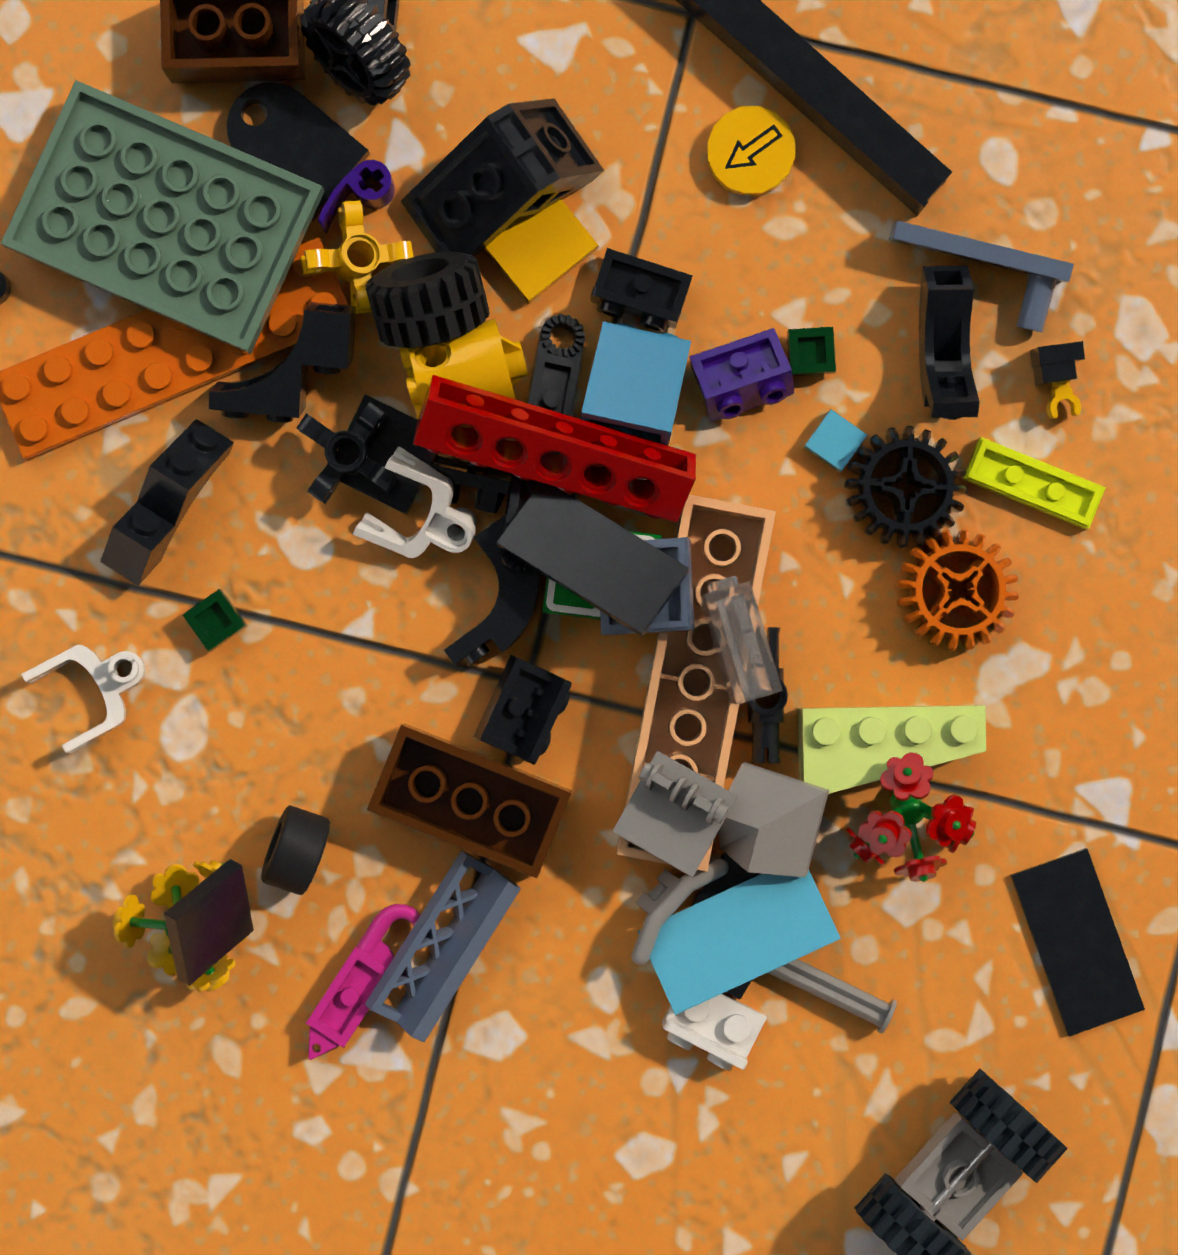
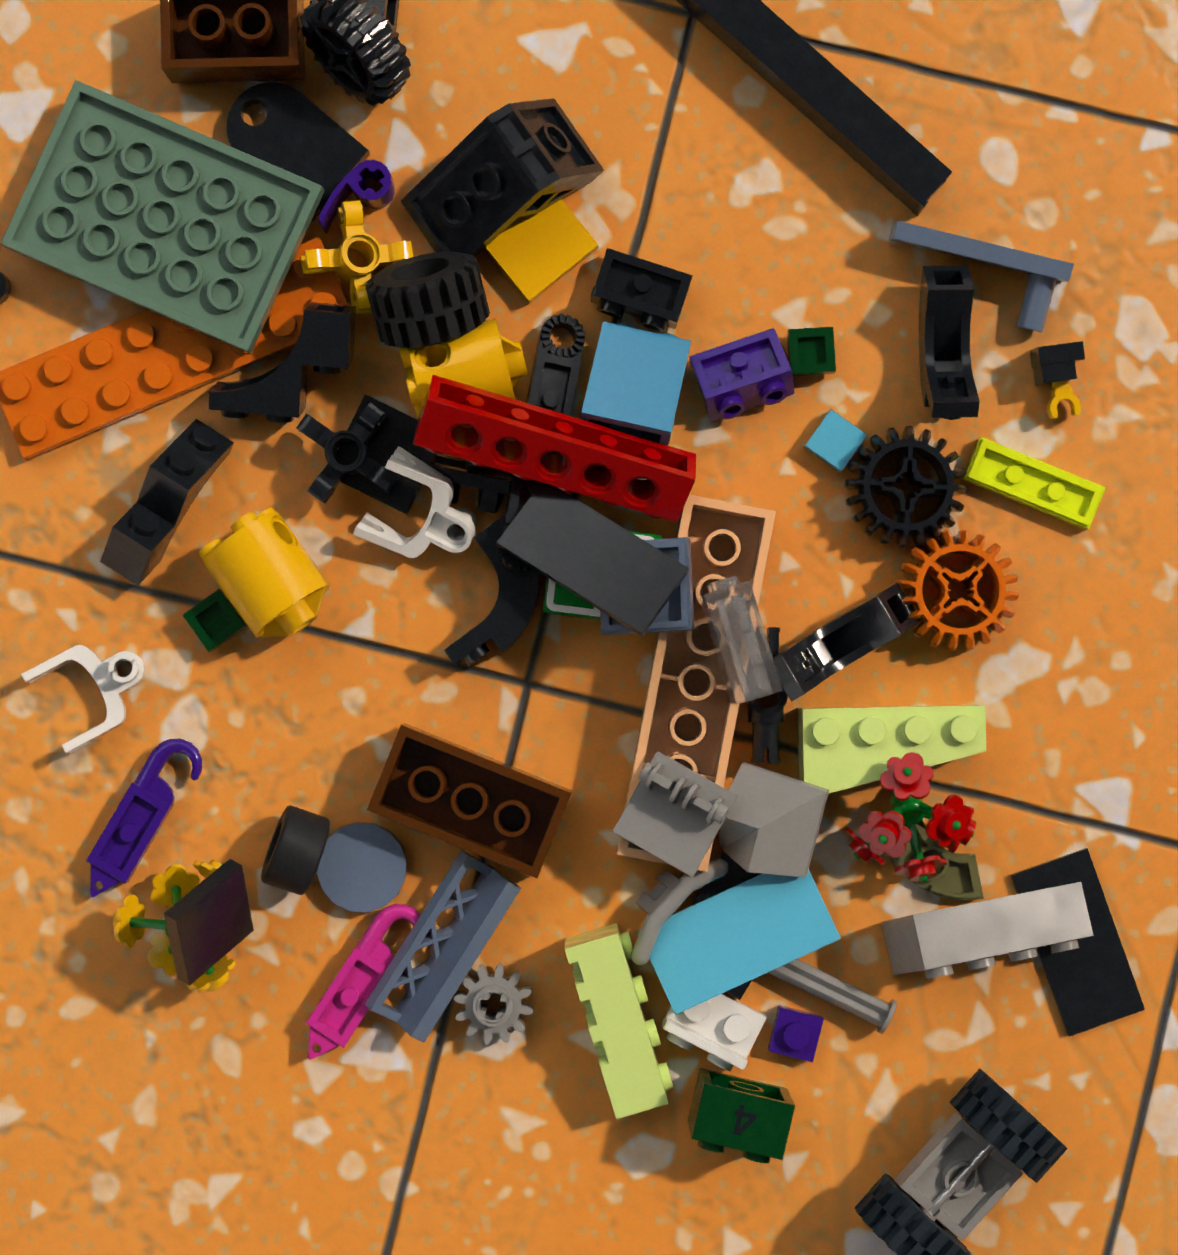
(138, 818): none -> dark purple plate
(266, 575): none -> yellow cylinder
(362, 867): none -> sand blue tile
(506, 1015): none -> light grey gear
(523, 710): black bracket -> none
(617, 1020): none -> yellowish green wedge
(740, 1116): none -> dark green brick
(750, 151): yellow tile -> none
(795, 1033): none -> dark purple plate
(843, 641): none -> black arch
(956, 879): none -> olive tile
(988, 929): none -> light grey wedge

